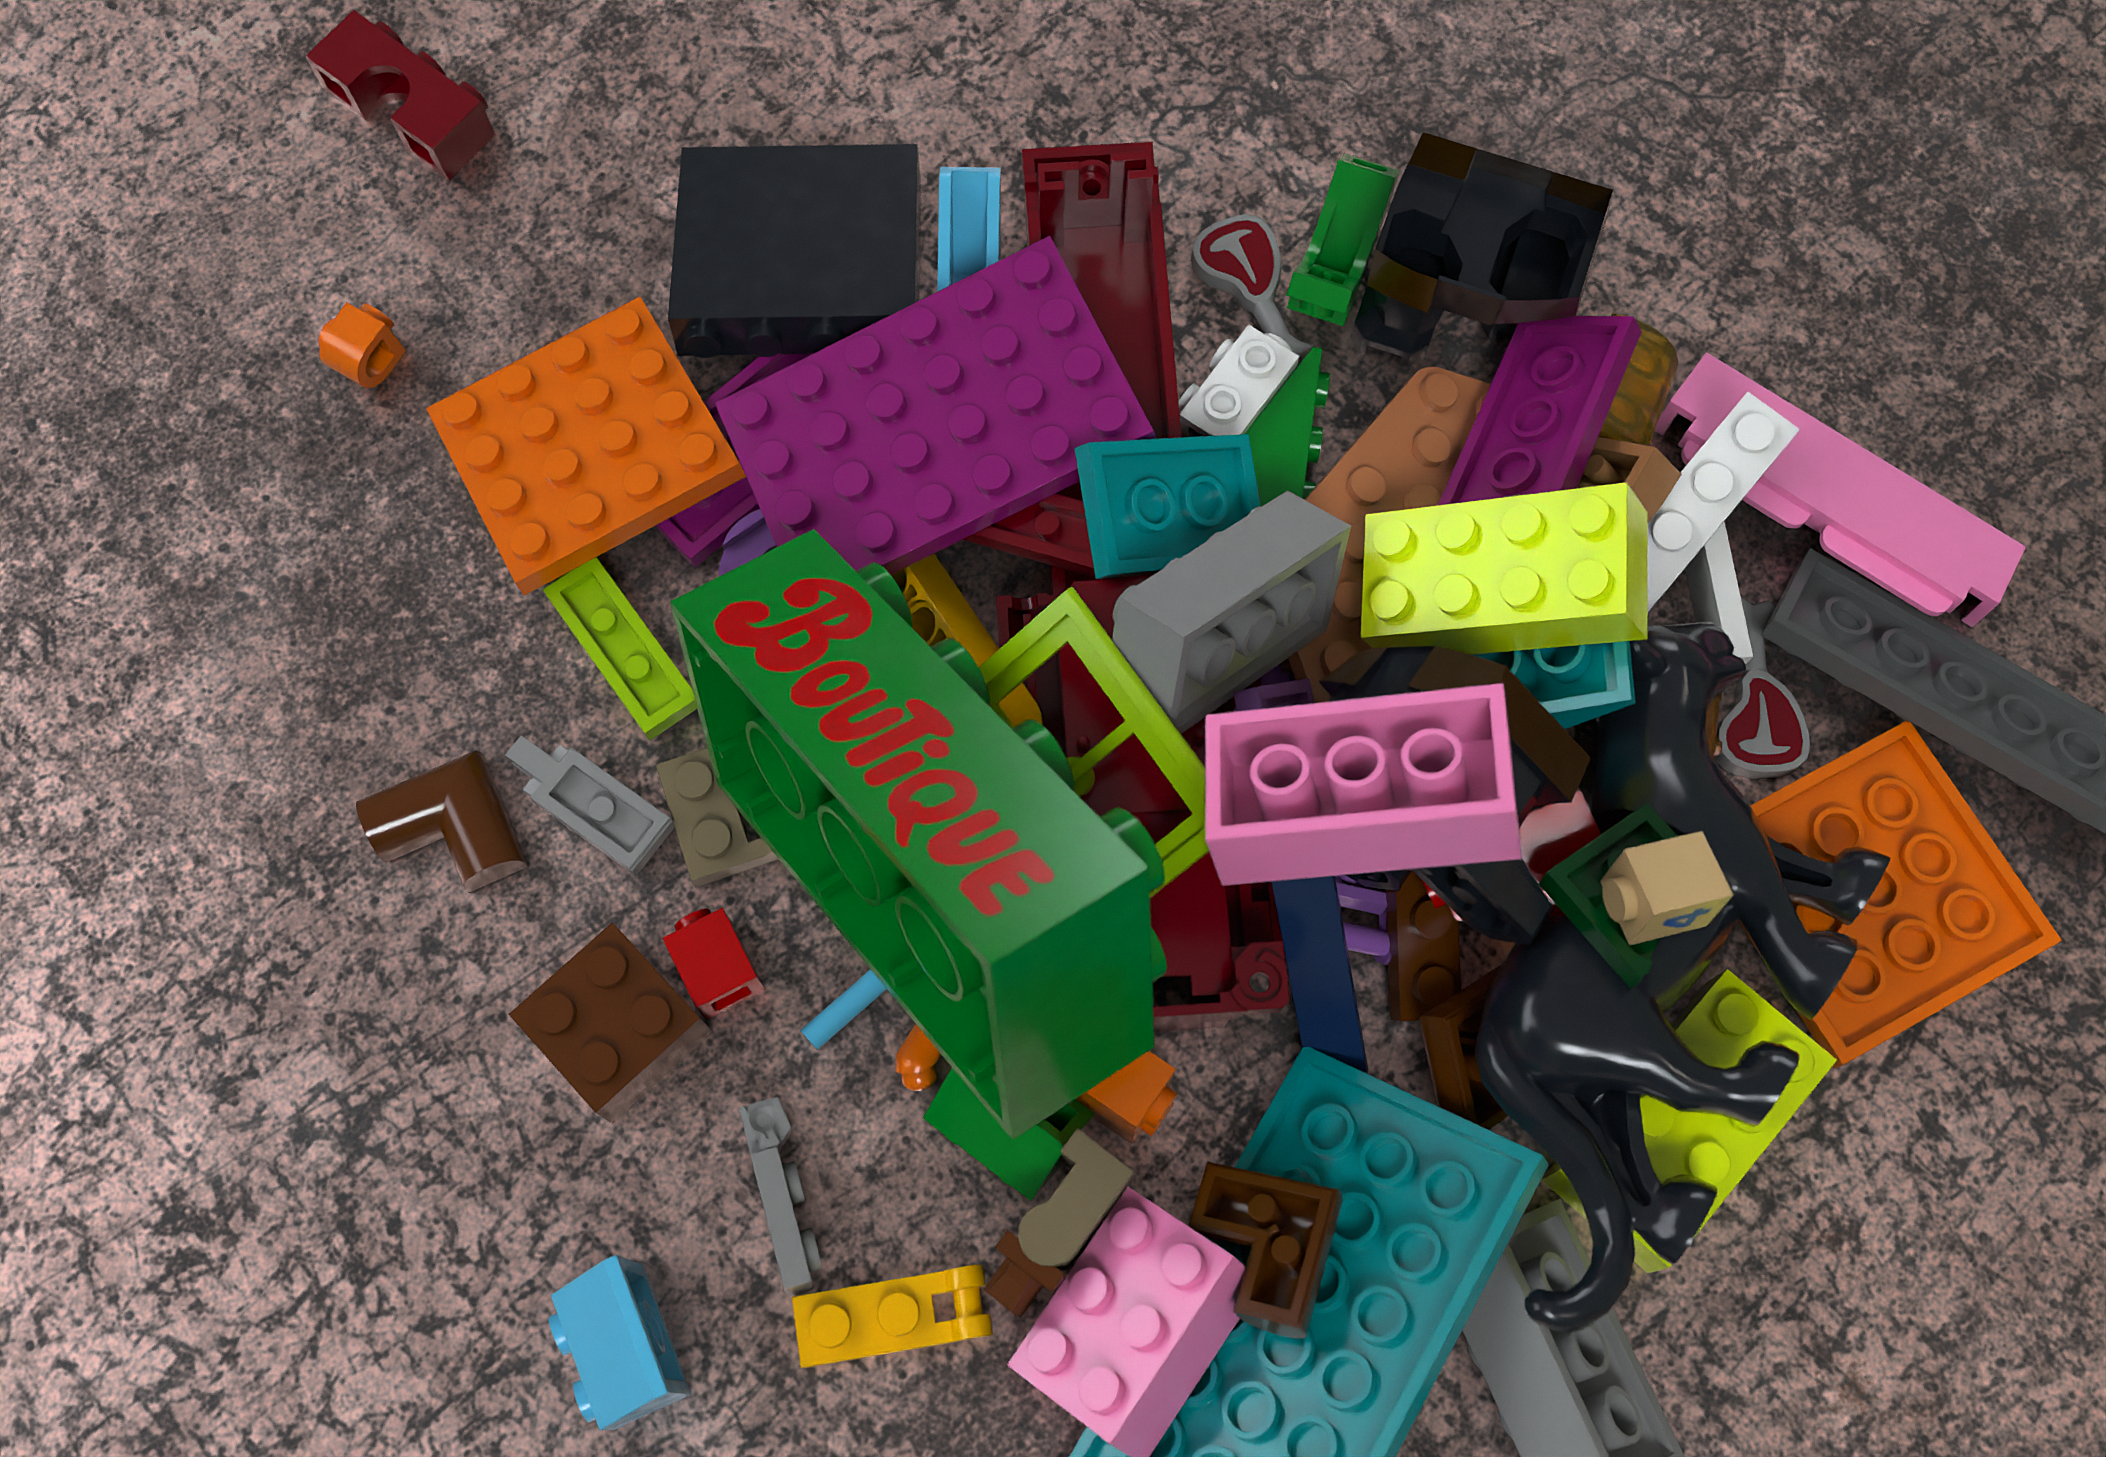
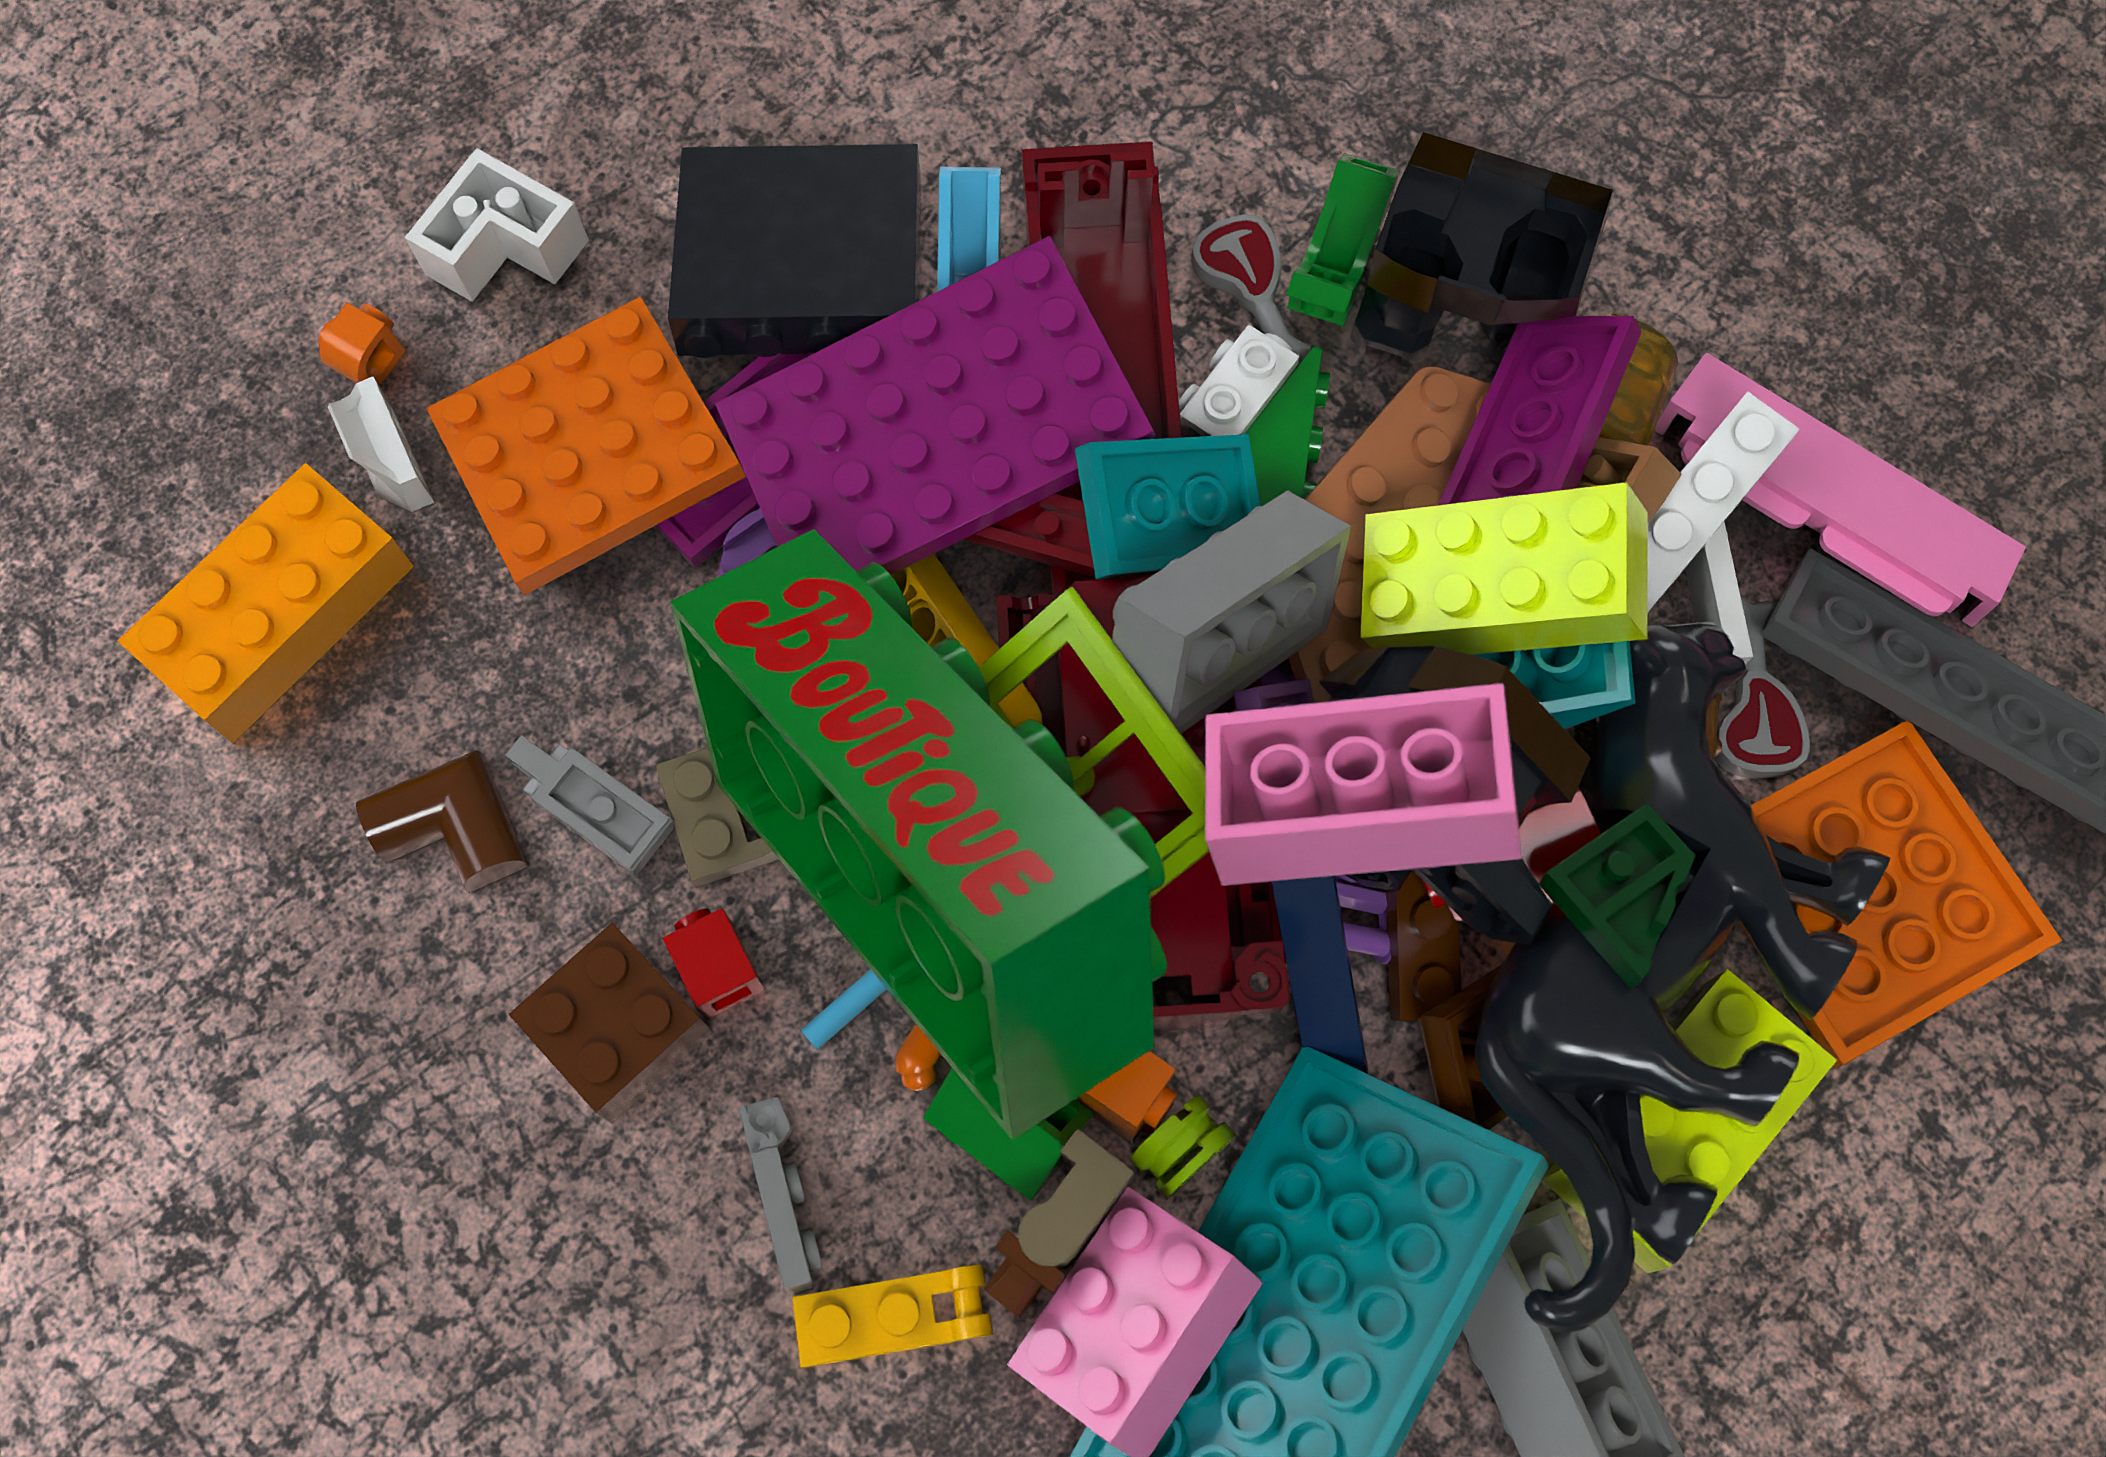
(267, 603): none -> light orange brick
(370, 66): dark red arch -> none
(380, 445): none -> white slope
(492, 216): none -> white brick
(617, 1344): medium azure slope -> none
(622, 647): lime plate -> none
(1176, 1141): none -> lime wheel
(1289, 1239): reddish brown brick -> none
(1665, 888): tan brick -> none

